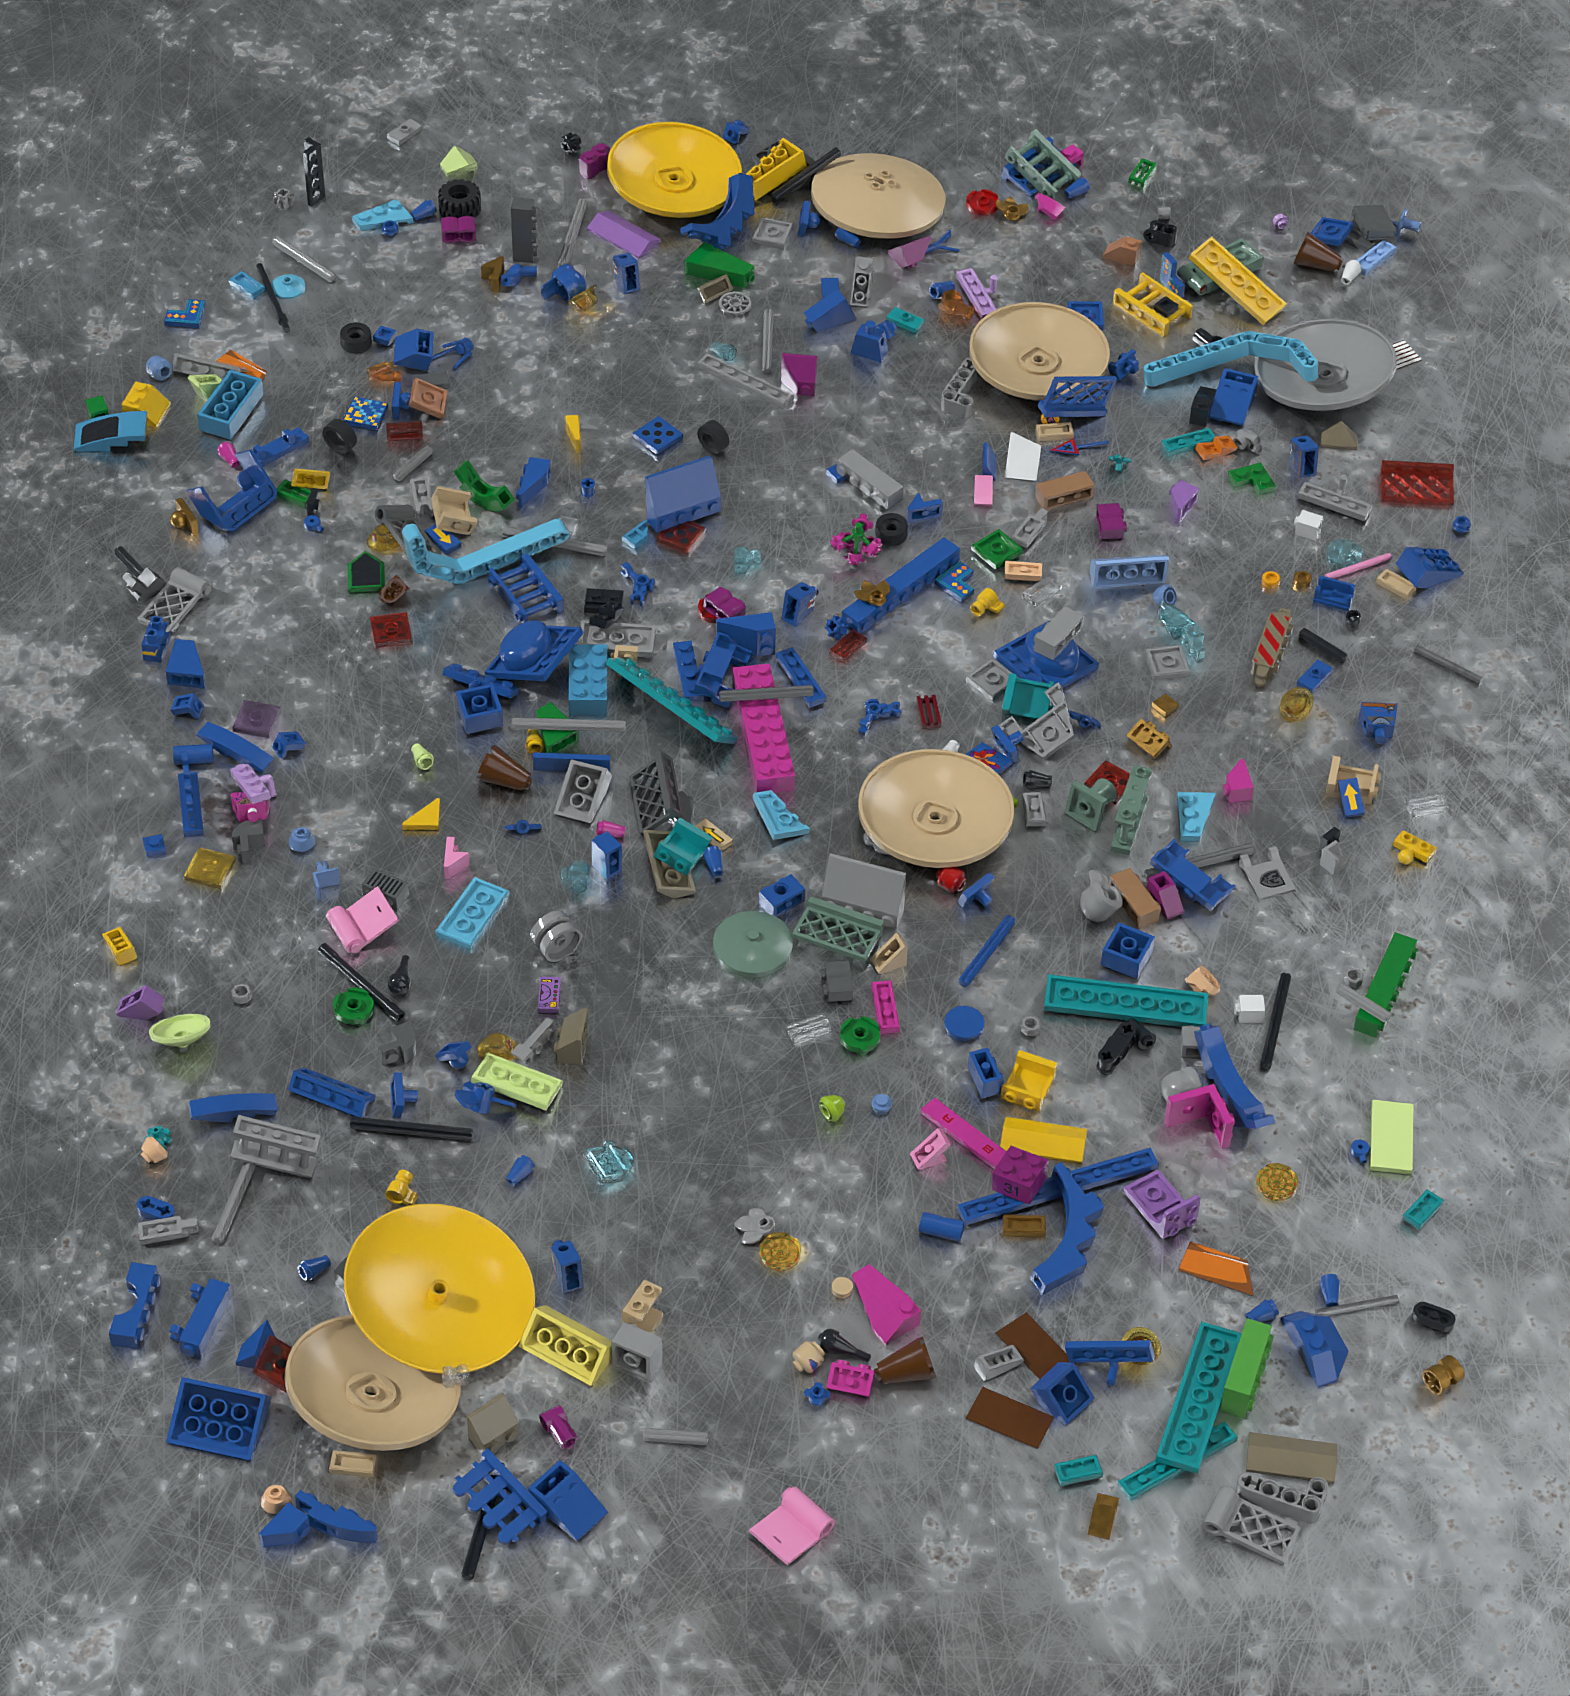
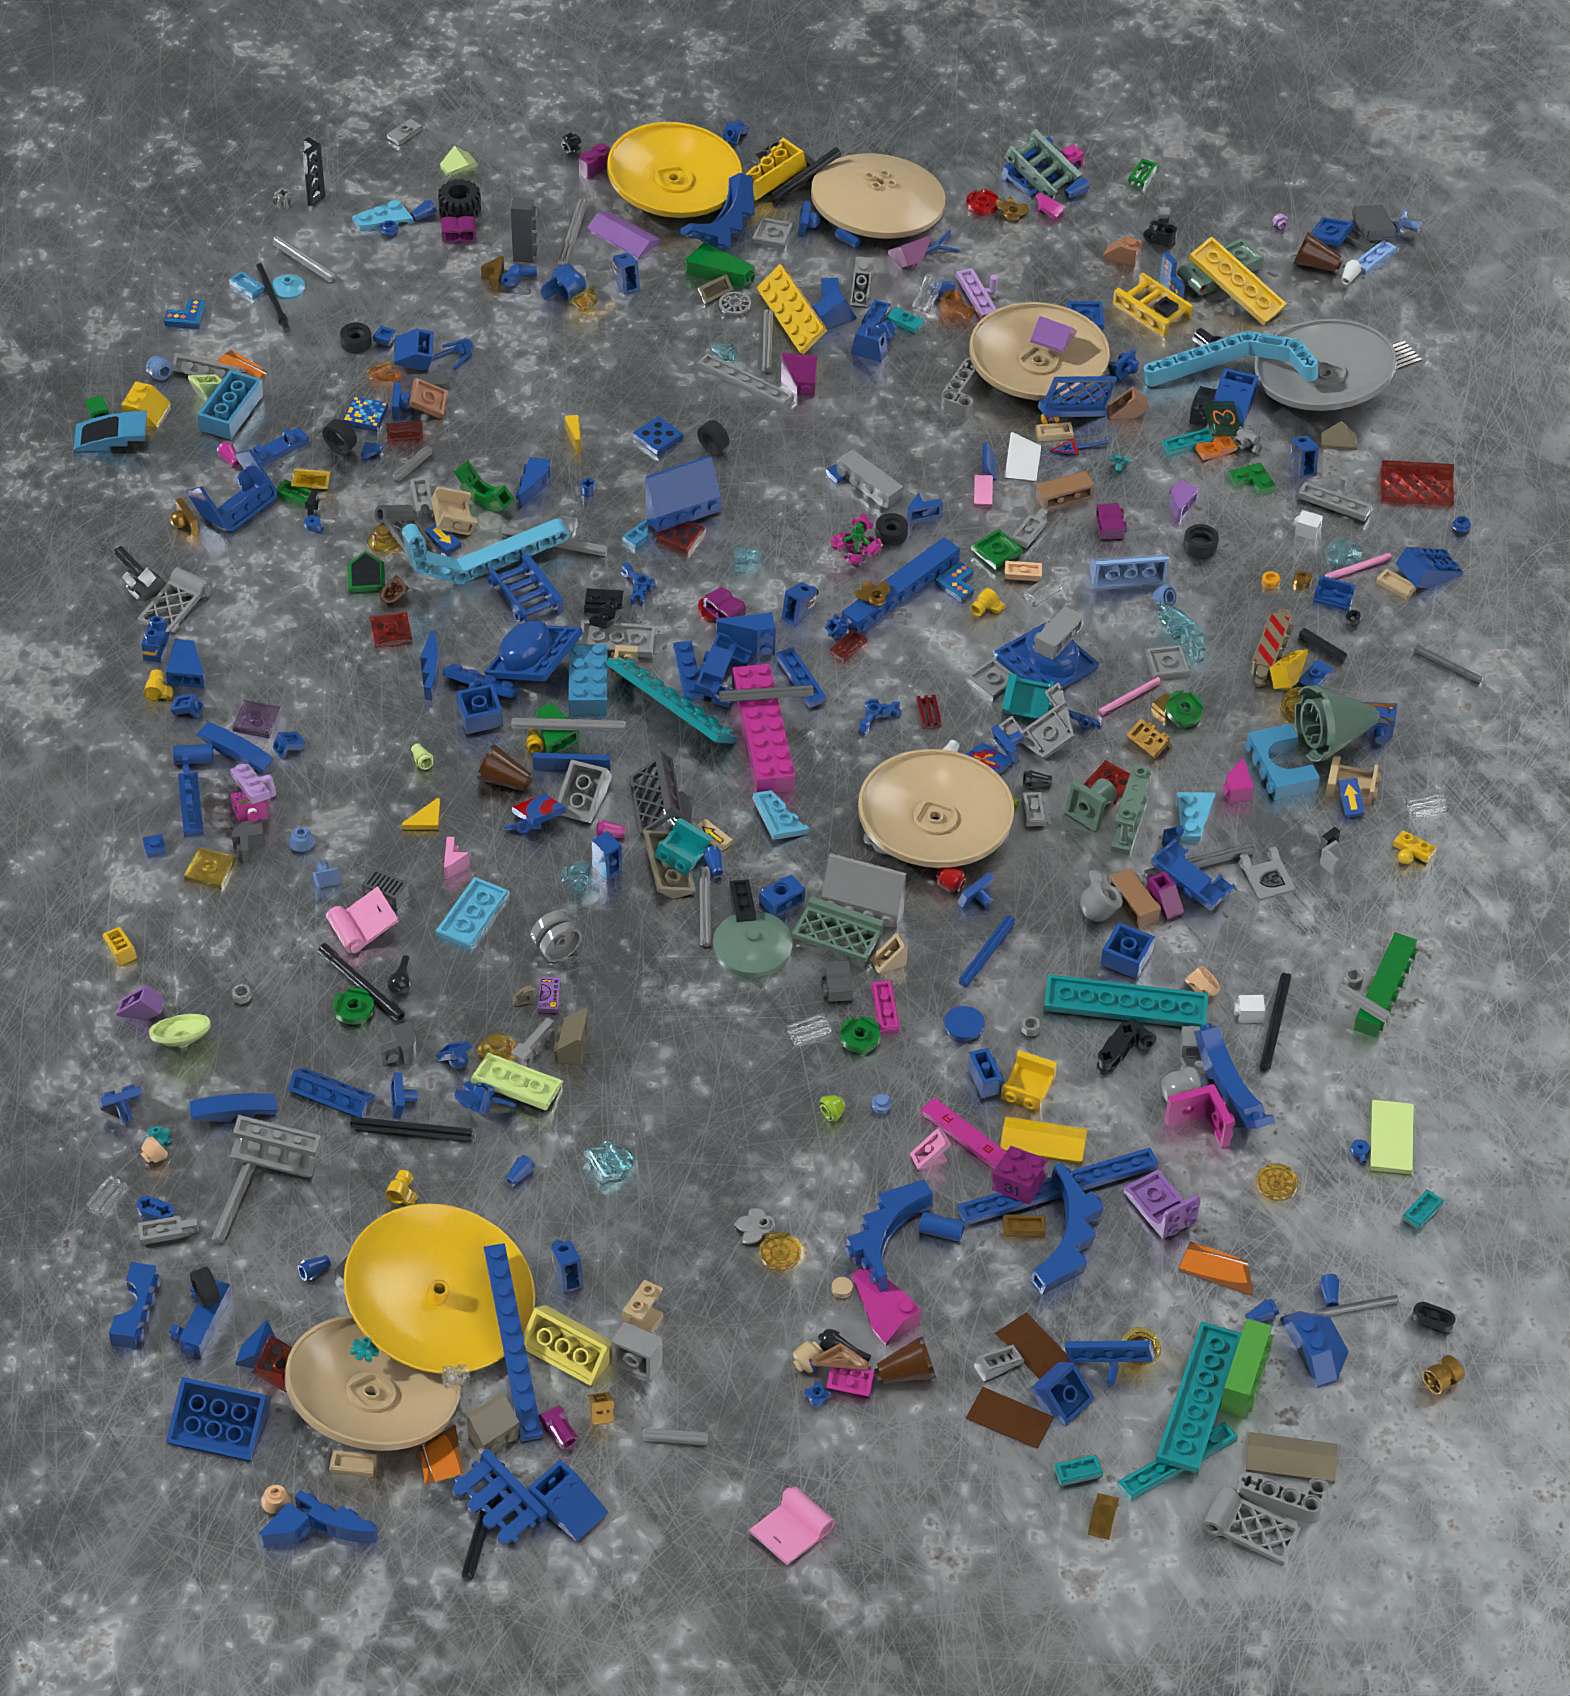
(102, 1195): none -> clear tile
(121, 1101): none -> blue plate
(155, 687): none -> yellow piece
(205, 1287): none -> black tyre
(364, 1349): none -> teal plant
(371, 449): none -> blue tile
(430, 666): none -> blue slope
(441, 1457): none -> orange sticker
(513, 1342): none -> blue plate
(523, 996): none -> dark tan tile
(539, 809): none -> blue tile
(601, 1407): none -> pearl gold slope
(705, 913): none -> light grey axle
(742, 900): none -> black tile
(792, 309): none -> yellow plate
(840, 1357): none -> medium nougat tile
(877, 312): none -> blue plate
(892, 1211): none -> blue arch
(933, 296): none -> clear tile
(1052, 334): none -> medium lavender slope
(1128, 405): none -> nougat slope
(1129, 696): none -> bright pink bar
(1170, 834): none -> blue tile
(1177, 715): none -> green plate
(1203, 531): none -> black tyre
(1222, 418): none -> clear green tile
(1280, 781): none -> dark azure arch
(1288, 669): none -> yellow slope
(1330, 721): none -> sand green cone

